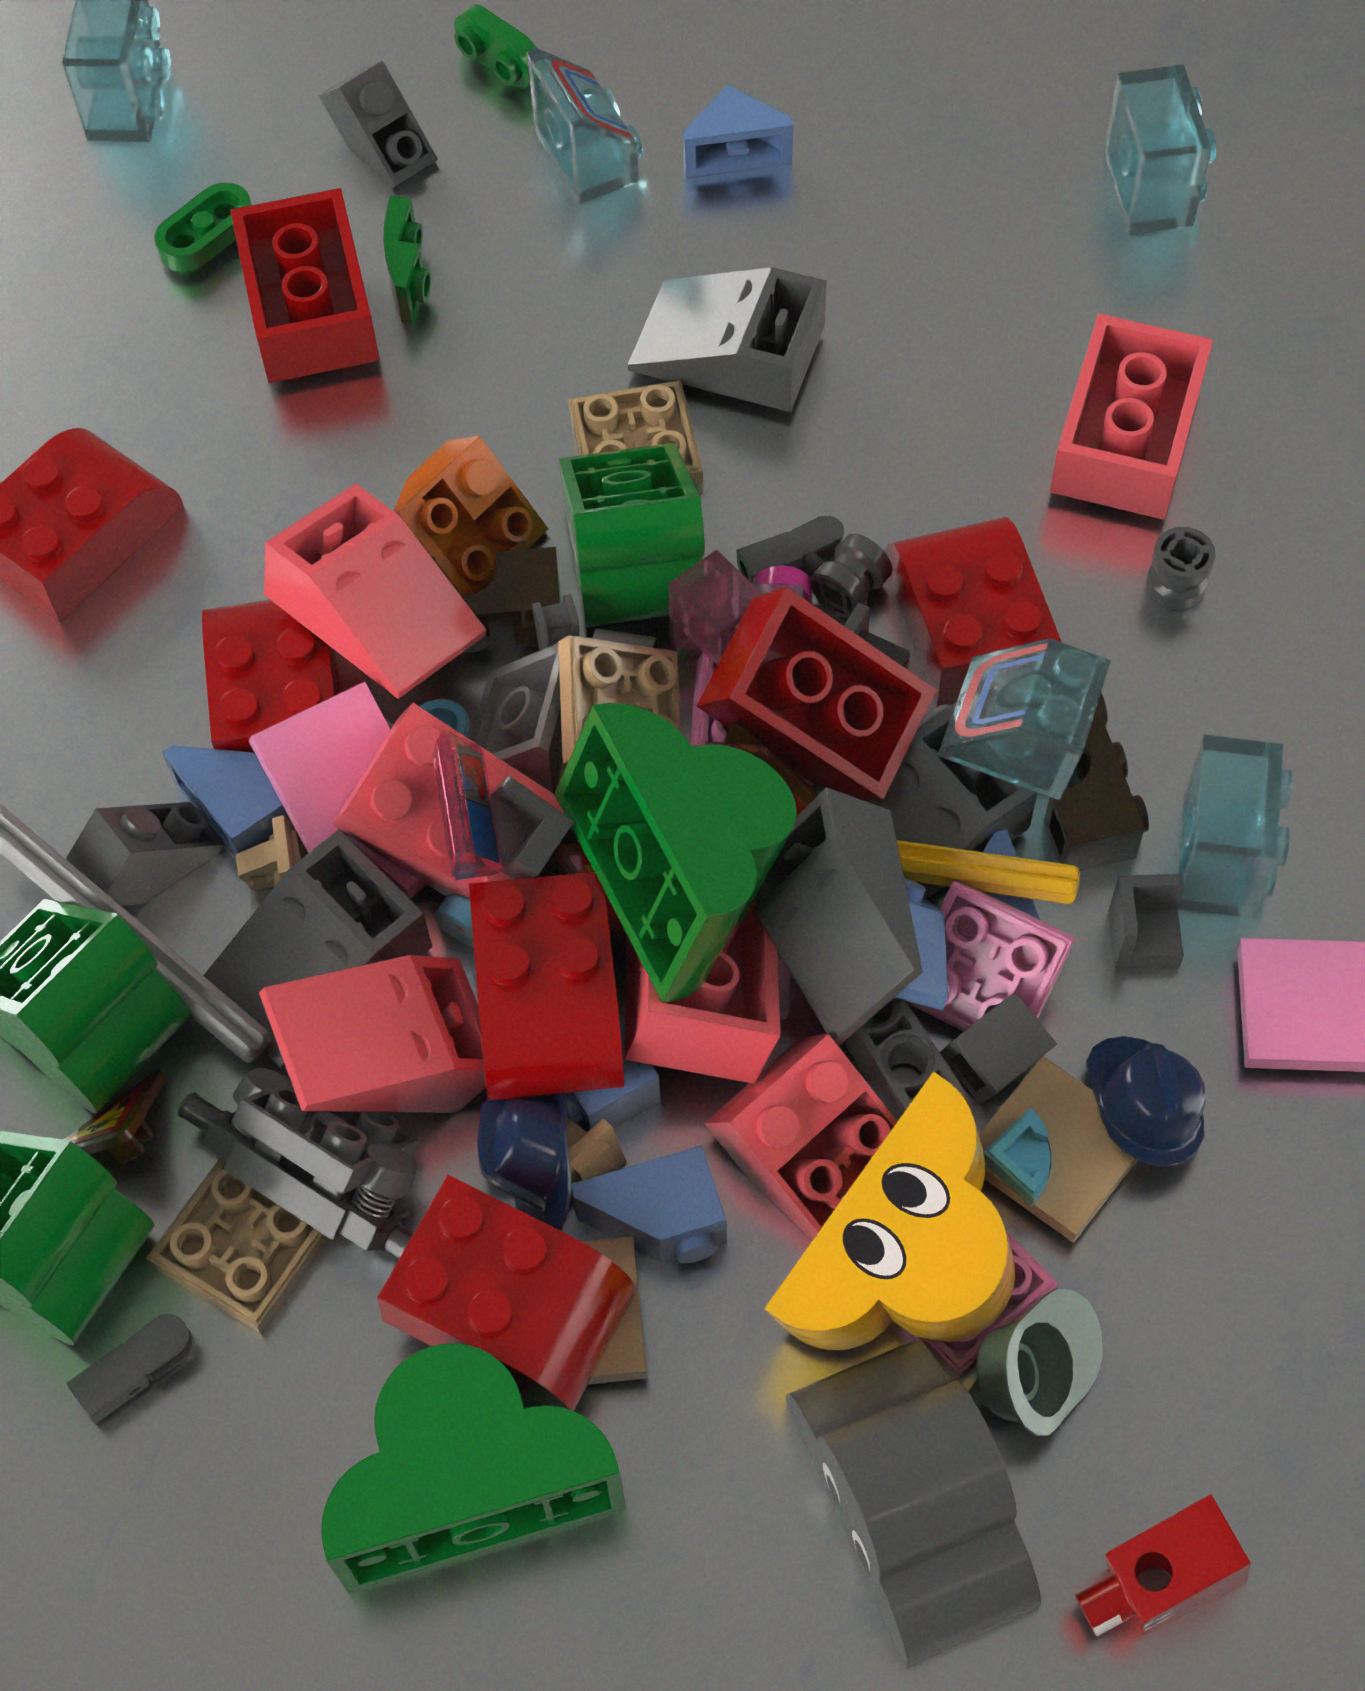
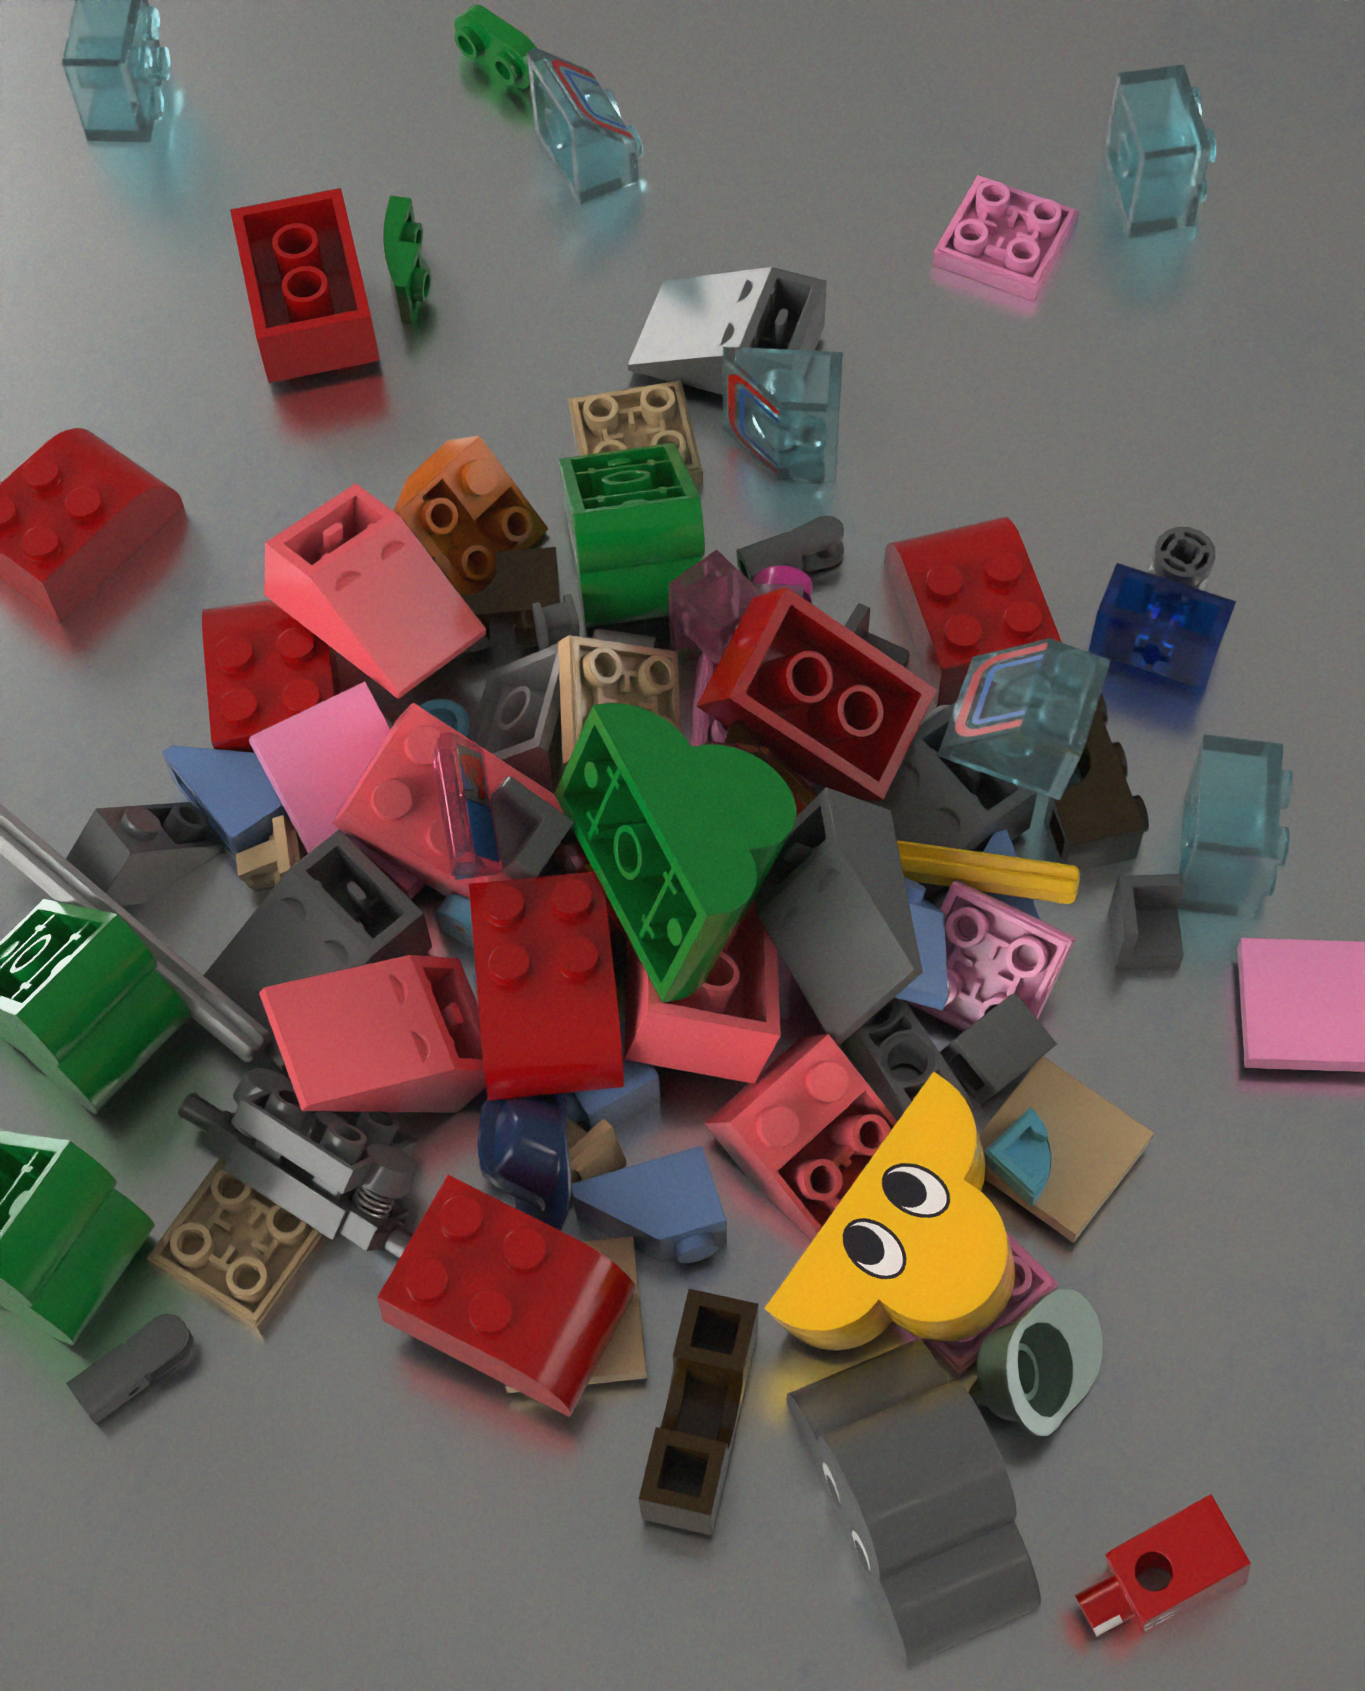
(121, 1124): reddish brown piece -> none
(198, 229): green plate -> none
(379, 124): dark grey slope -> none
(462, 1470): green brick -> none
(701, 1412): none -> dark brown arch
(736, 136): medium blue slope -> none
(784, 409): none -> clear light blue slope
(856, 569): dark grey wheel -> none
(1005, 238): none -> bright pink tile
(1130, 416): coral brick -> none
(1148, 1099): dark blue piece -> none
(1161, 625): none -> clear blue brick

